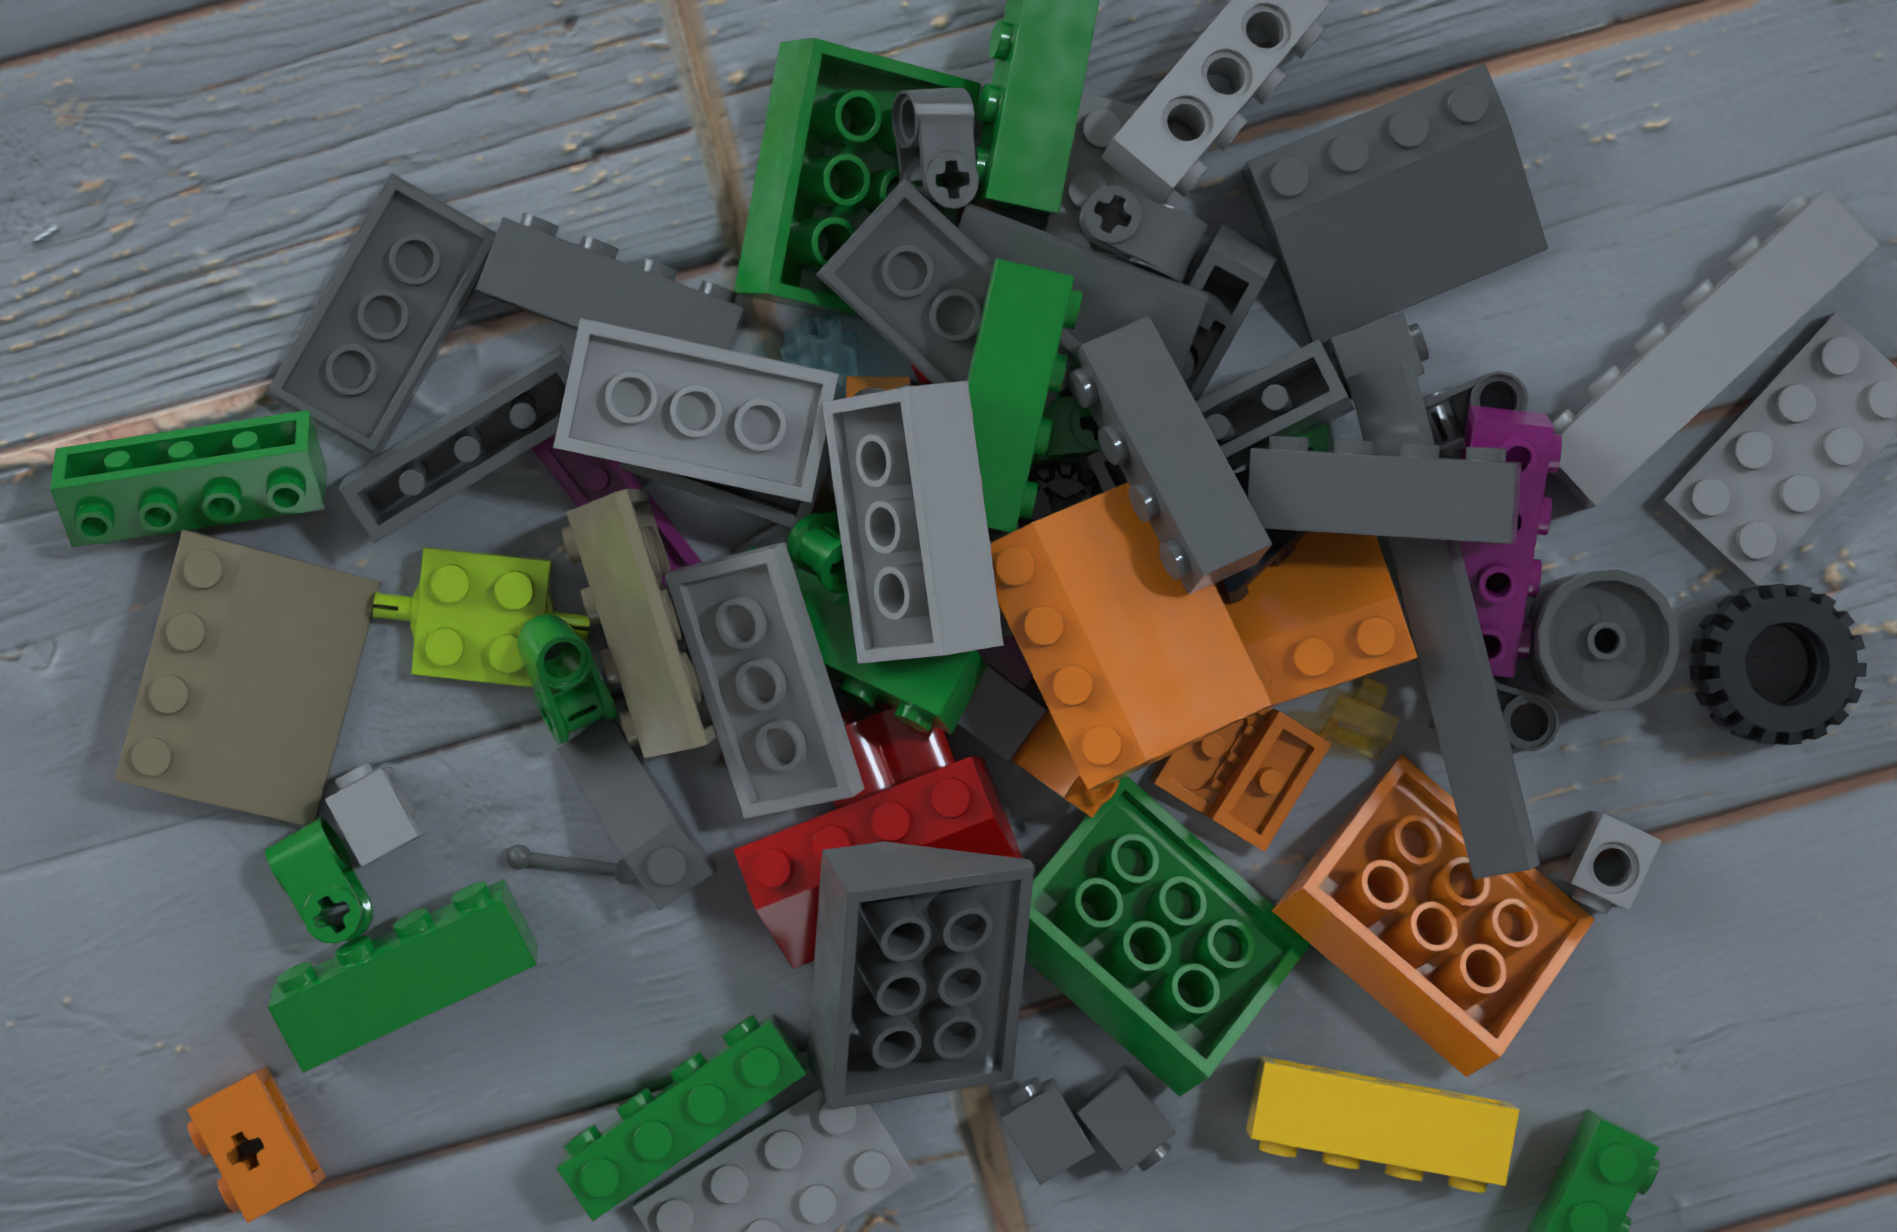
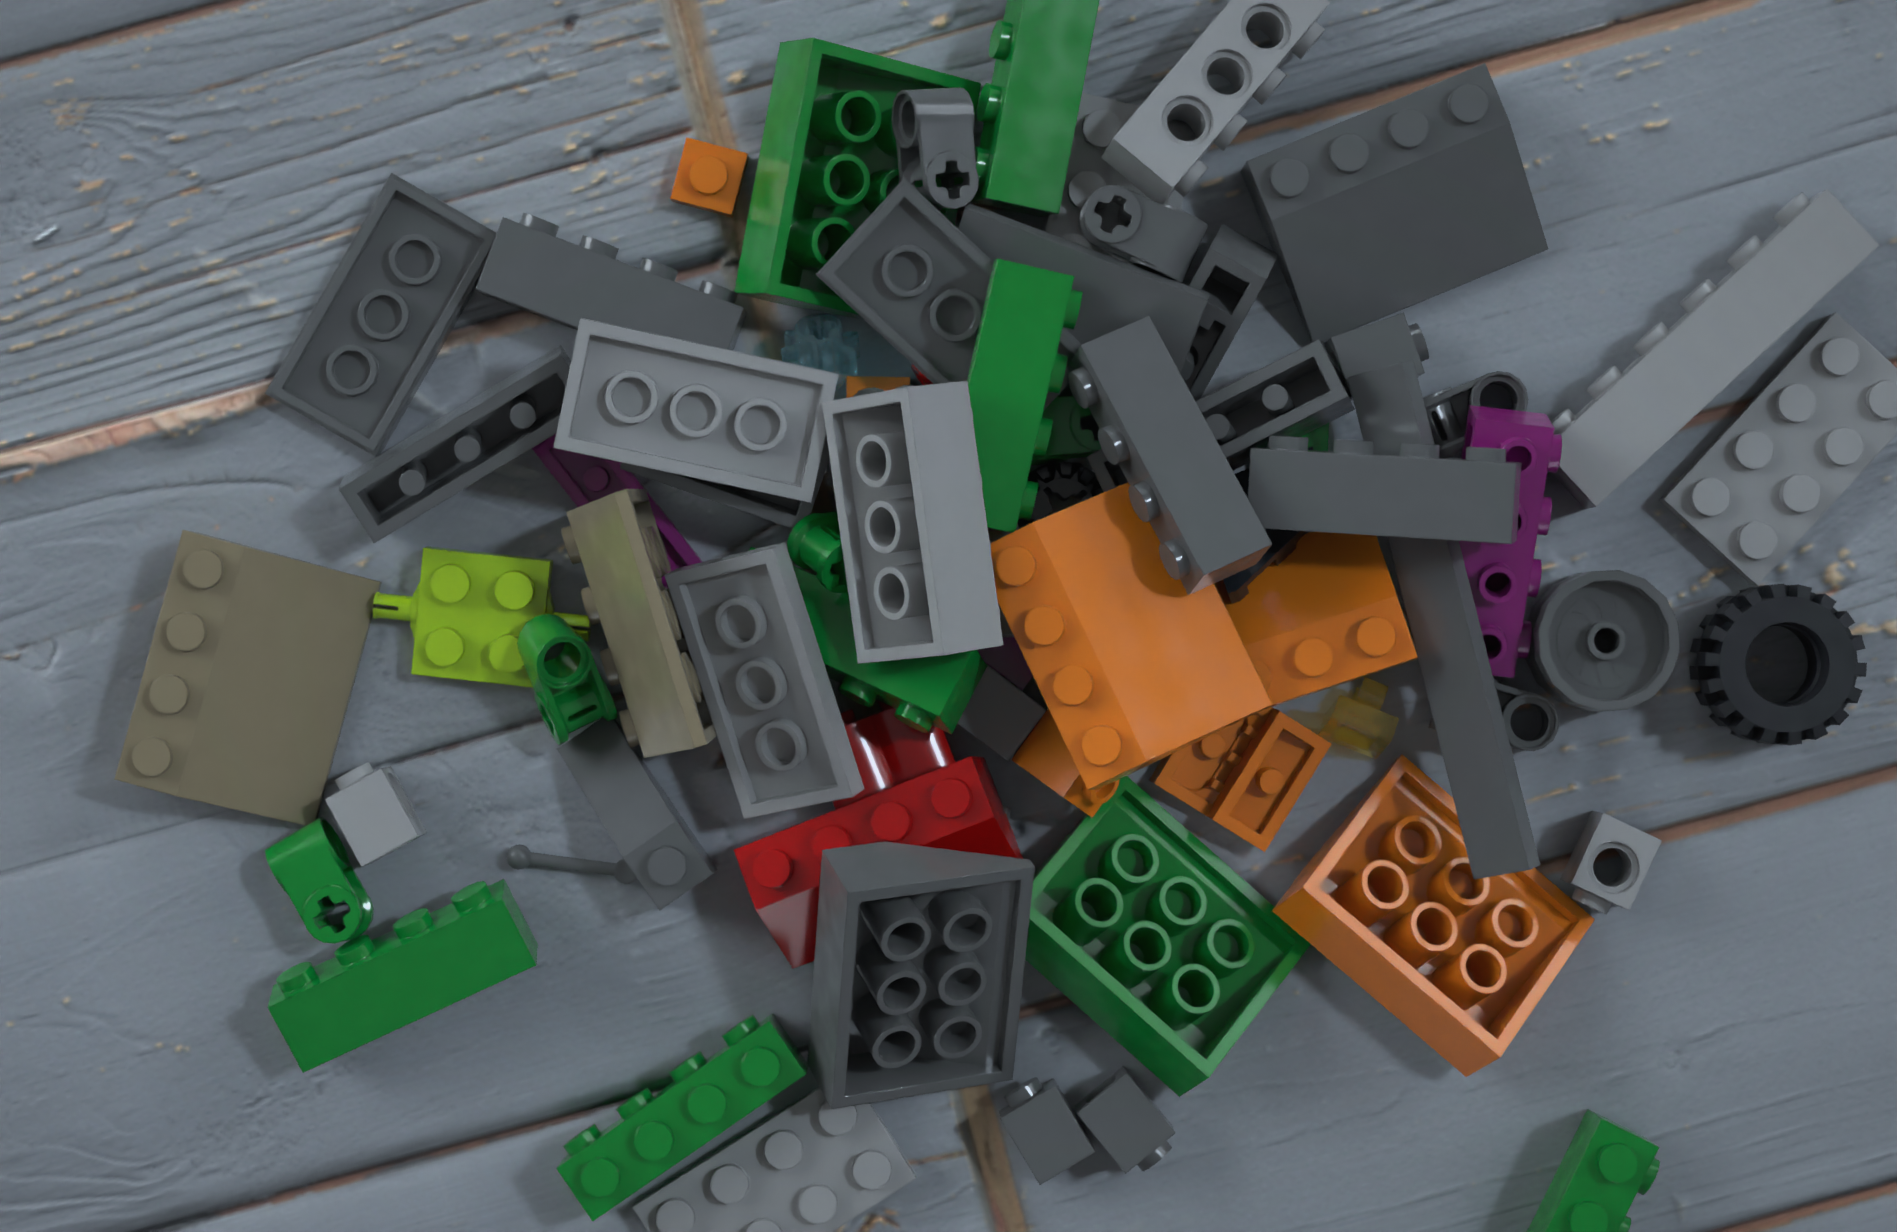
(189, 478): green brick -> none
(249, 1111): orange brick -> none
(709, 177): none -> orange plate
(1381, 1122): yellow brick -> none

